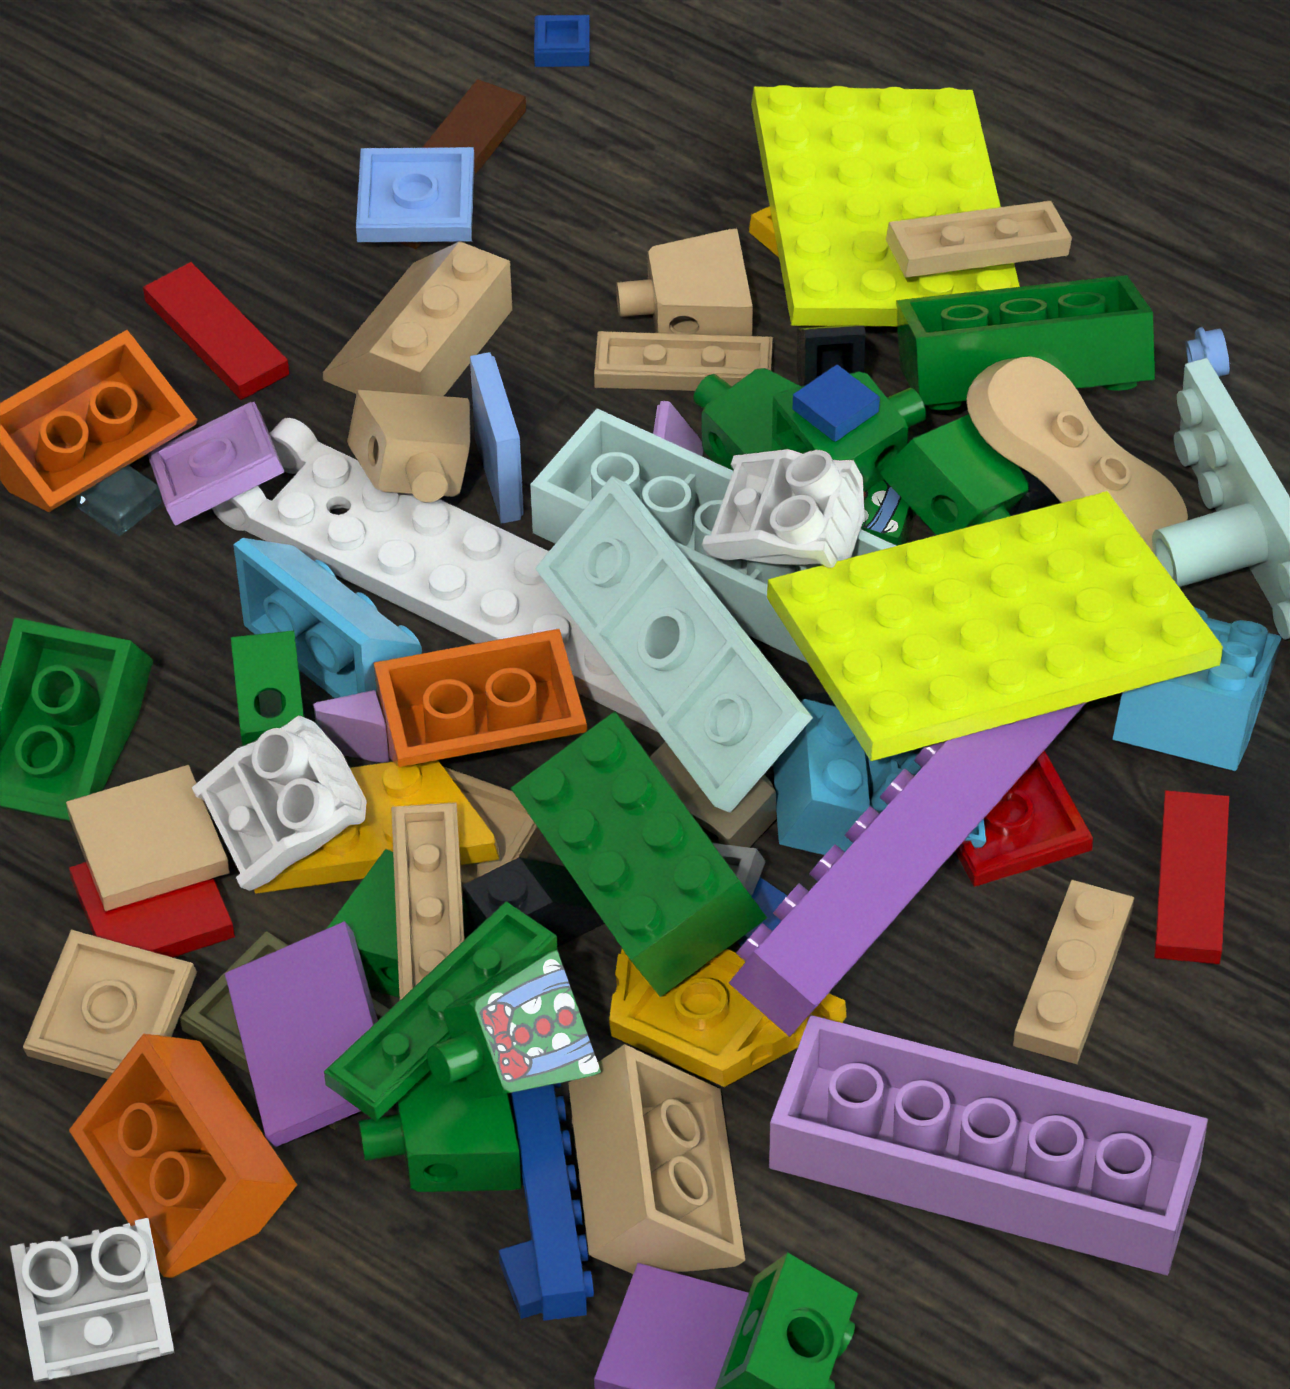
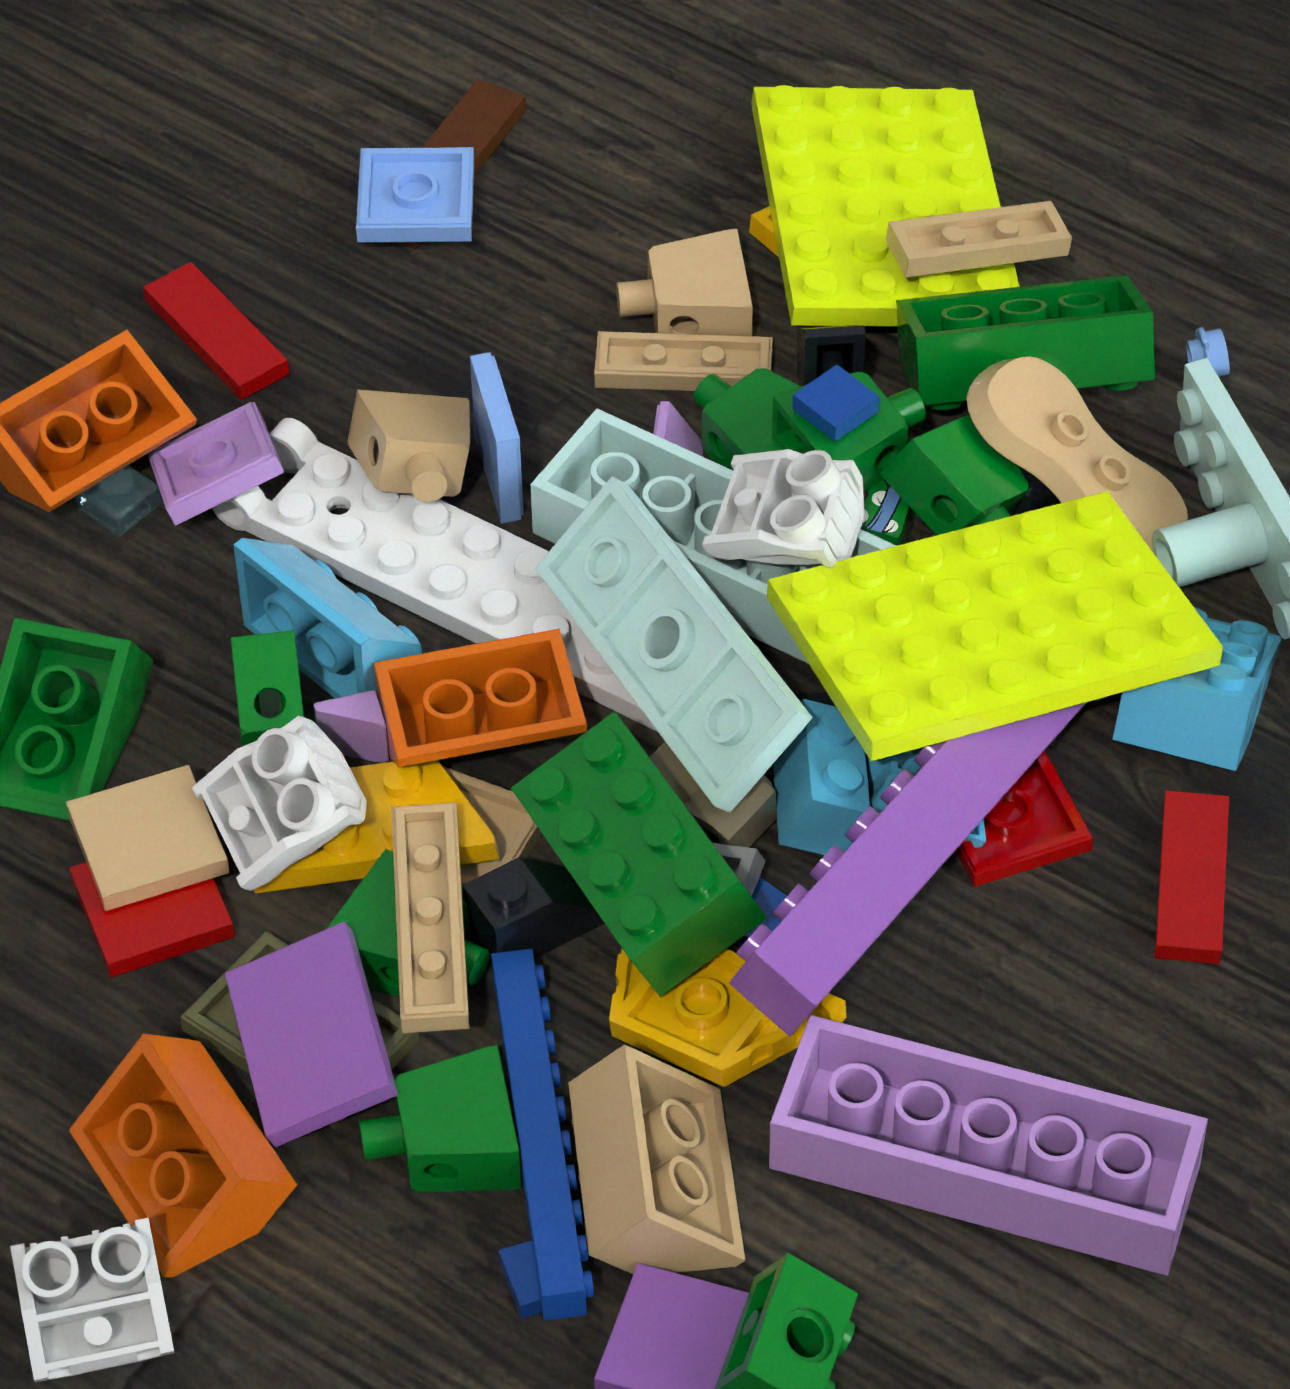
(104, 1002): tan tile -> none
(395, 1049): green tile -> none
(427, 325): tan slope -> none
(515, 1032): torso -> none
(561, 40): blue tile -> none
(1073, 972): tan plate -> none

